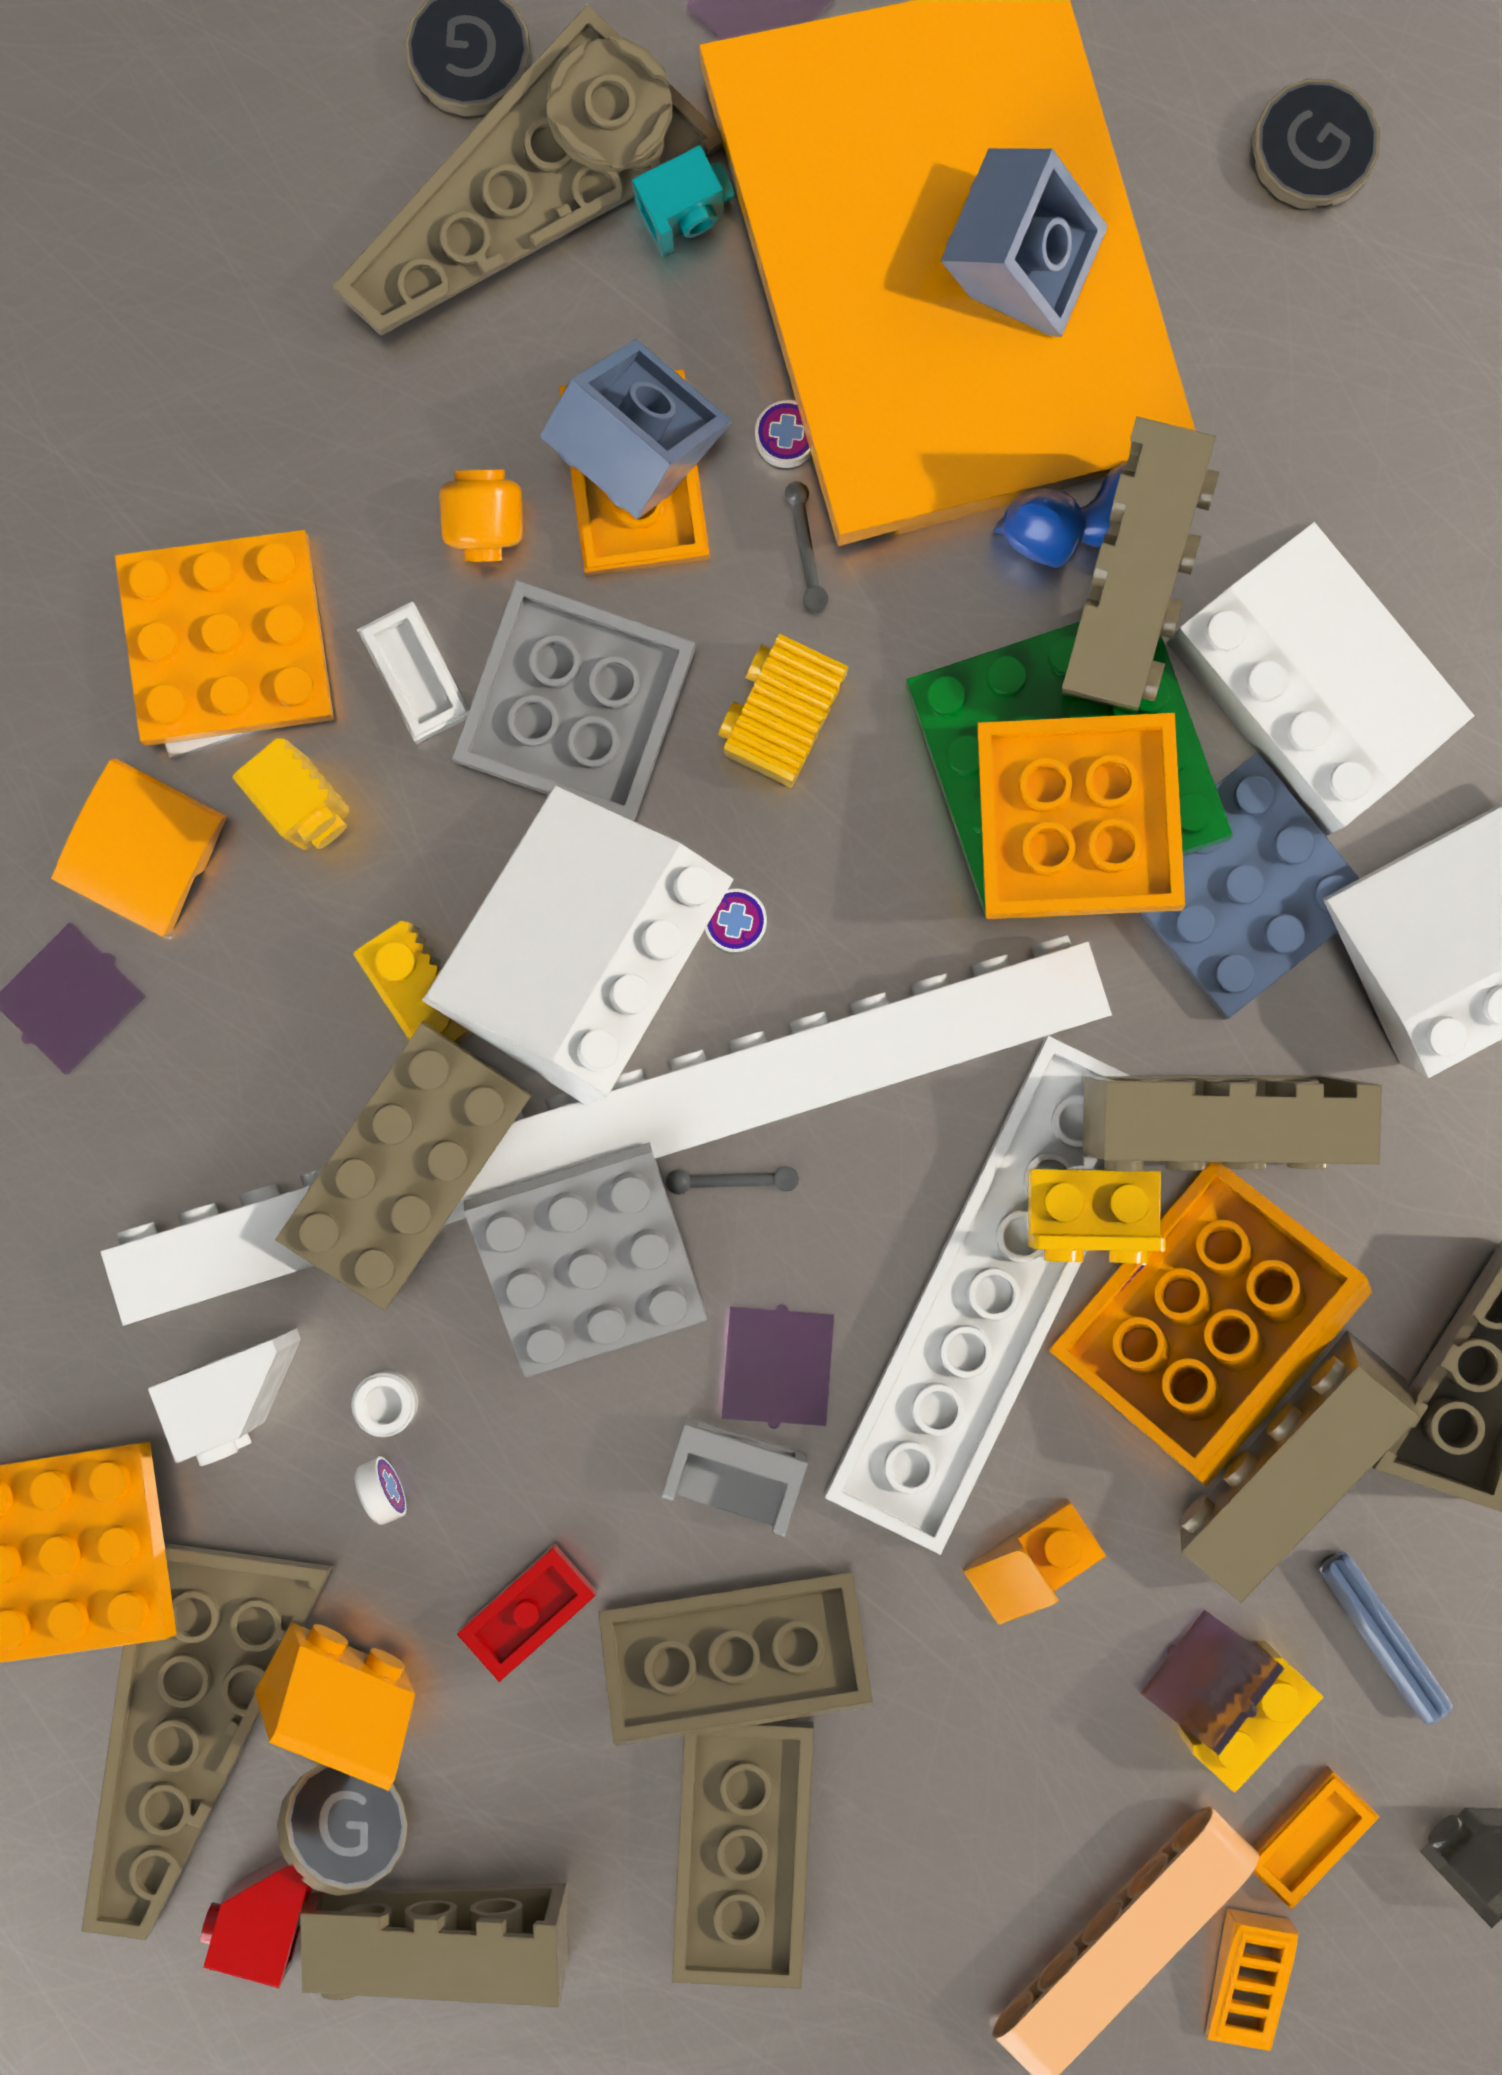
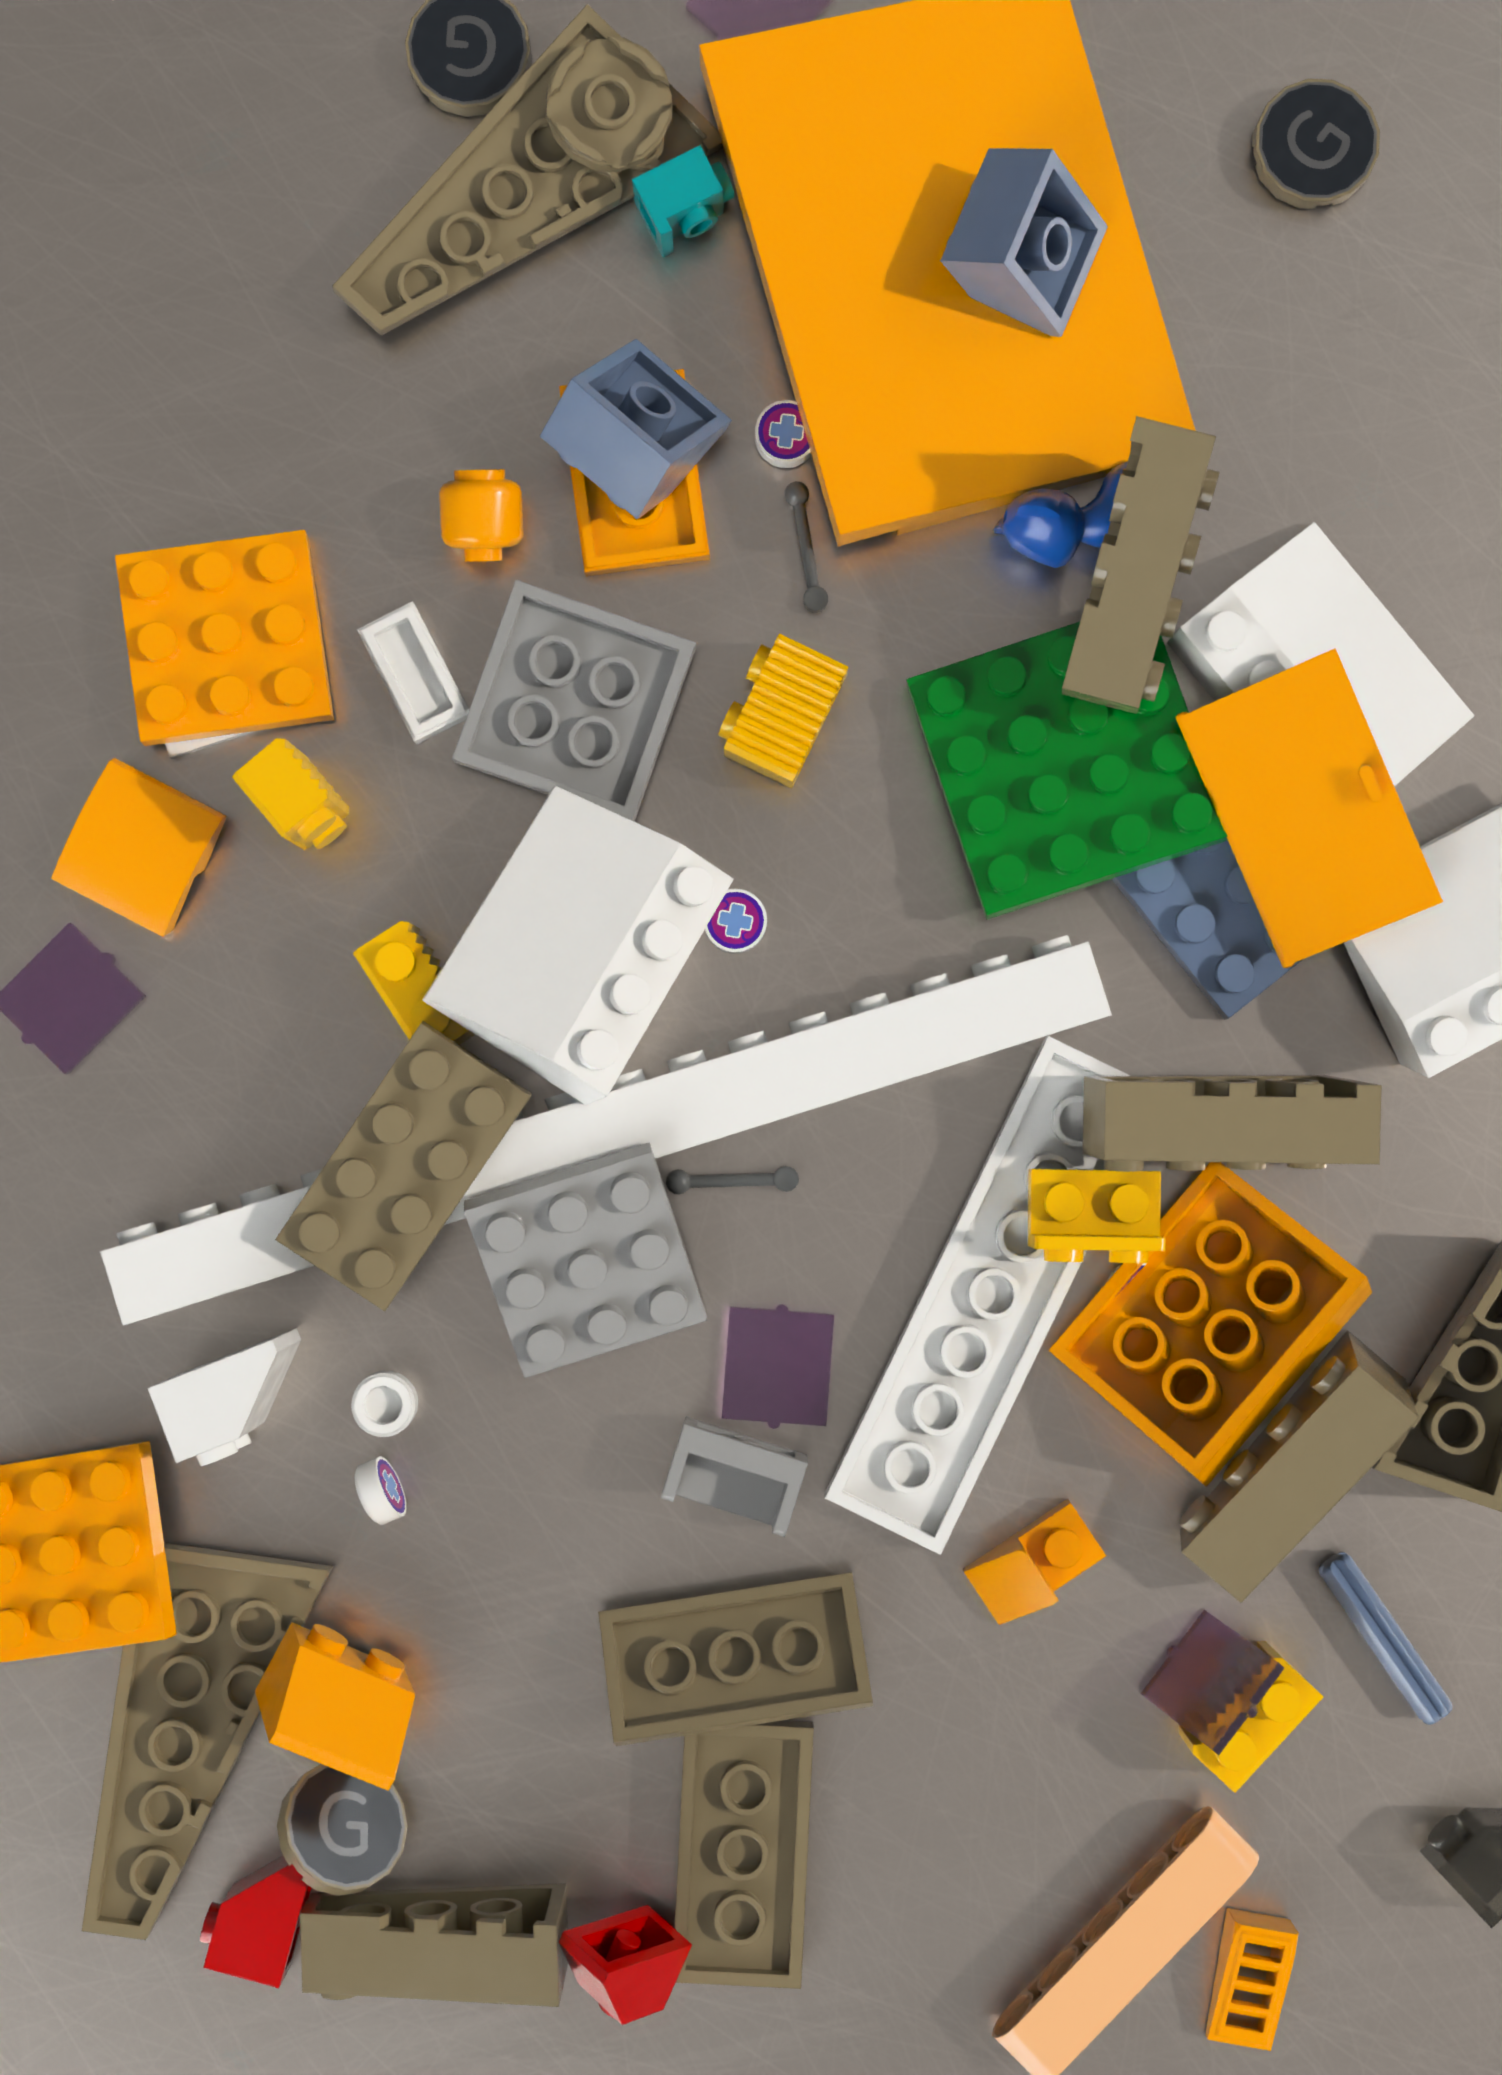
(527, 1612): red plate -> none
(627, 1961): none -> red slope
(1080, 816): light orange plate -> none
(1304, 819): none -> light orange container
(1311, 1837): light orange tile -> none

